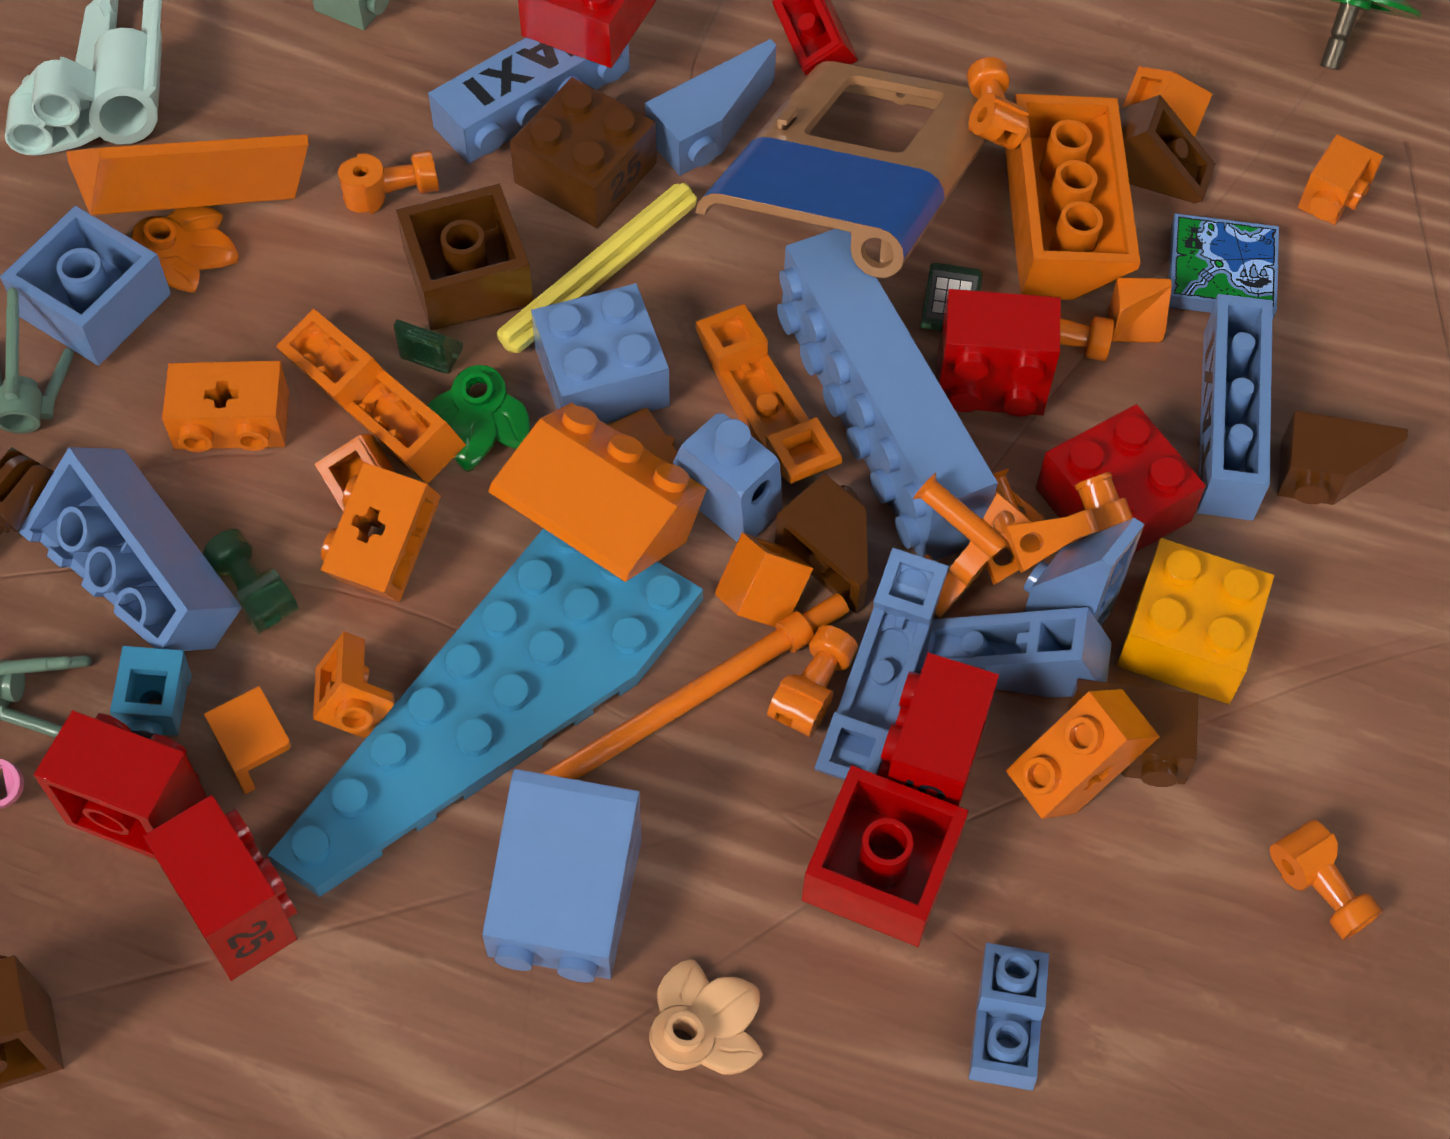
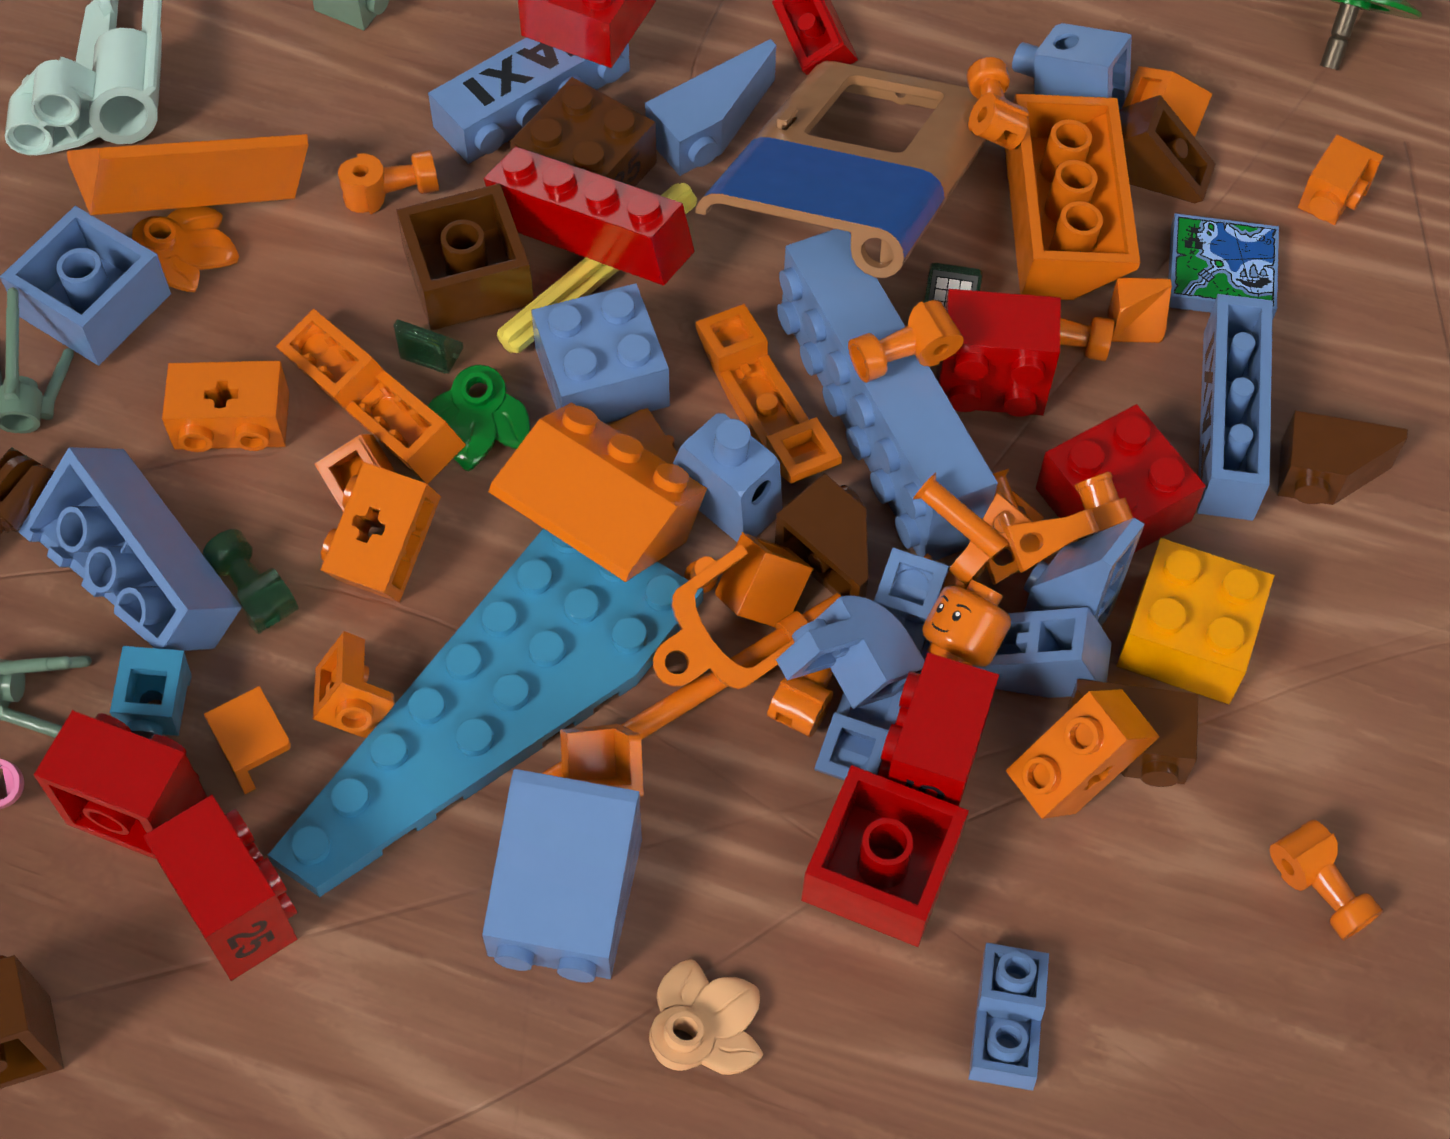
(594, 215): none -> red brick
(603, 756): none -> orange panel
(694, 640): none -> orange piece
(861, 646): none -> medium blue brick
(928, 336): none -> orange leg
(967, 624): none -> orange head
(1078, 63): none -> medium blue torso

